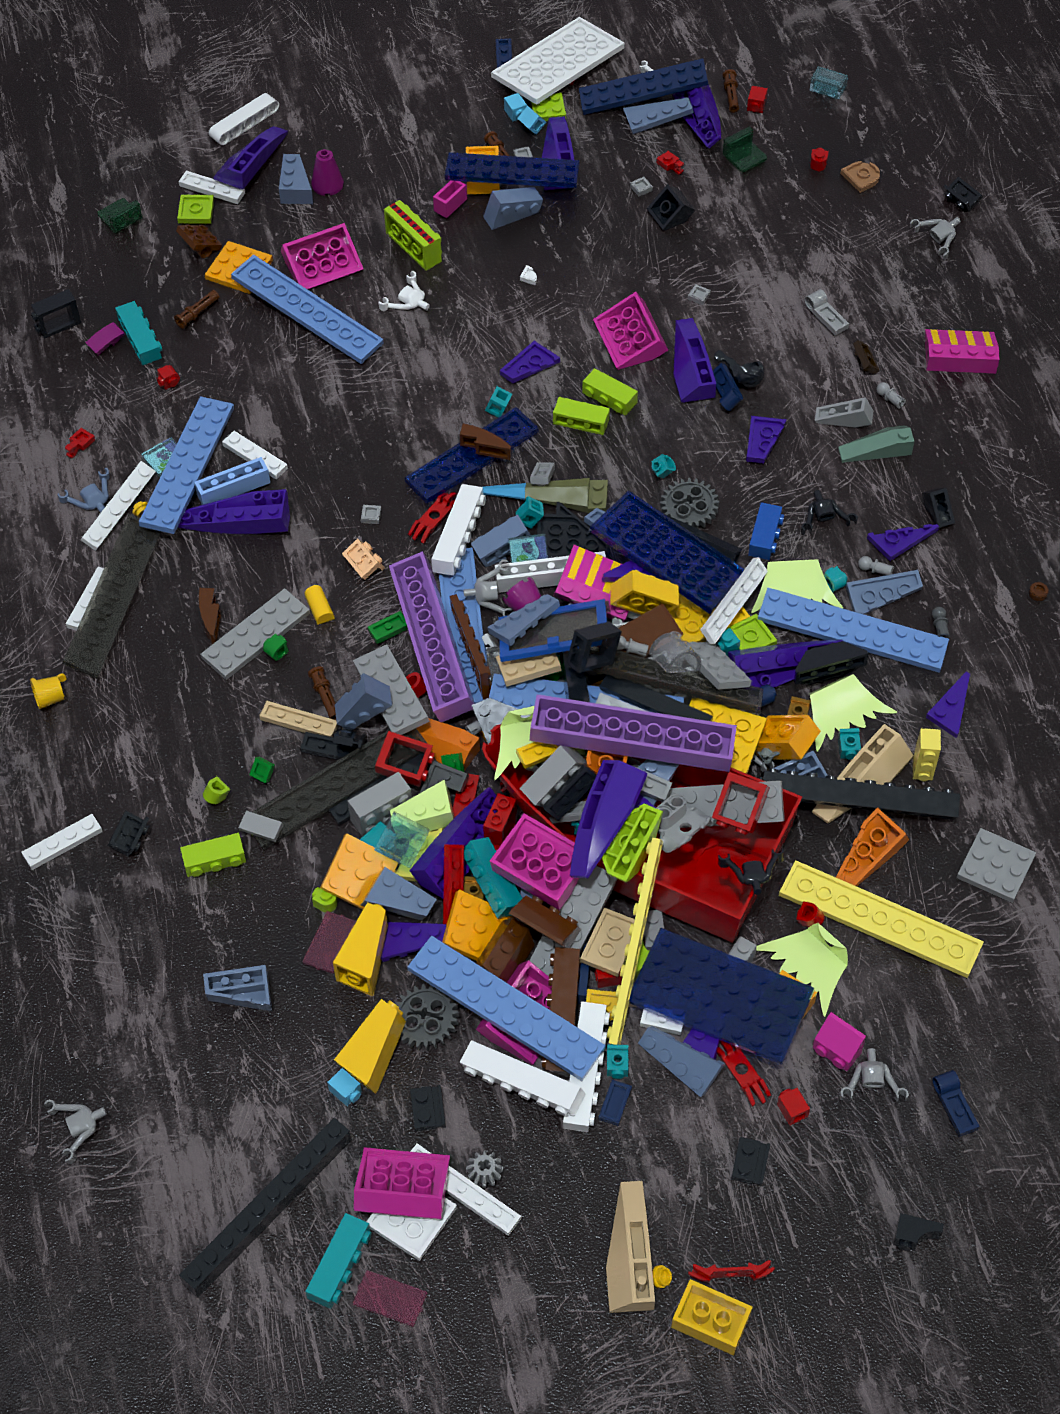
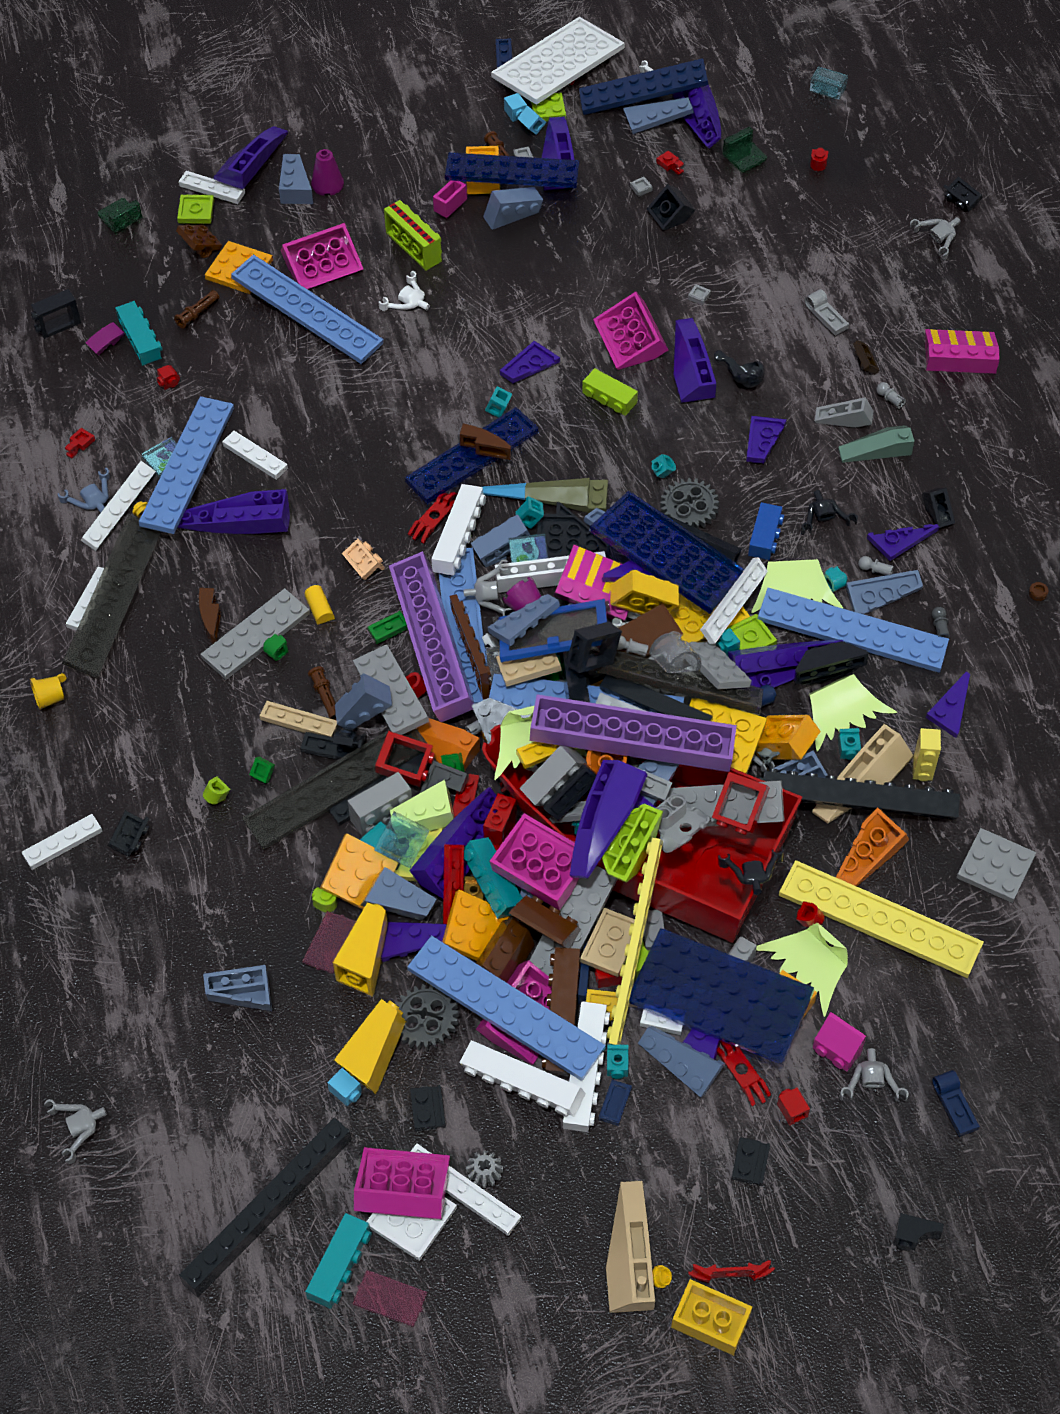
(213, 855): lime brick -> none
(233, 481): light blue brick -> none
(243, 119): white beam -> none
(260, 826): light grey tile -> none
(371, 514): light grey tile -> none
(528, 275): white tile -> none
(542, 473): light grey plate -> none
(581, 415): lime brick -> none
(727, 387): dark blue plate -> none
(733, 104): reddish brown pin -> none
(757, 99): red brick -> none
(799, 706): pearl gold brick -> none
(861, 175): medium nougat tile -> none

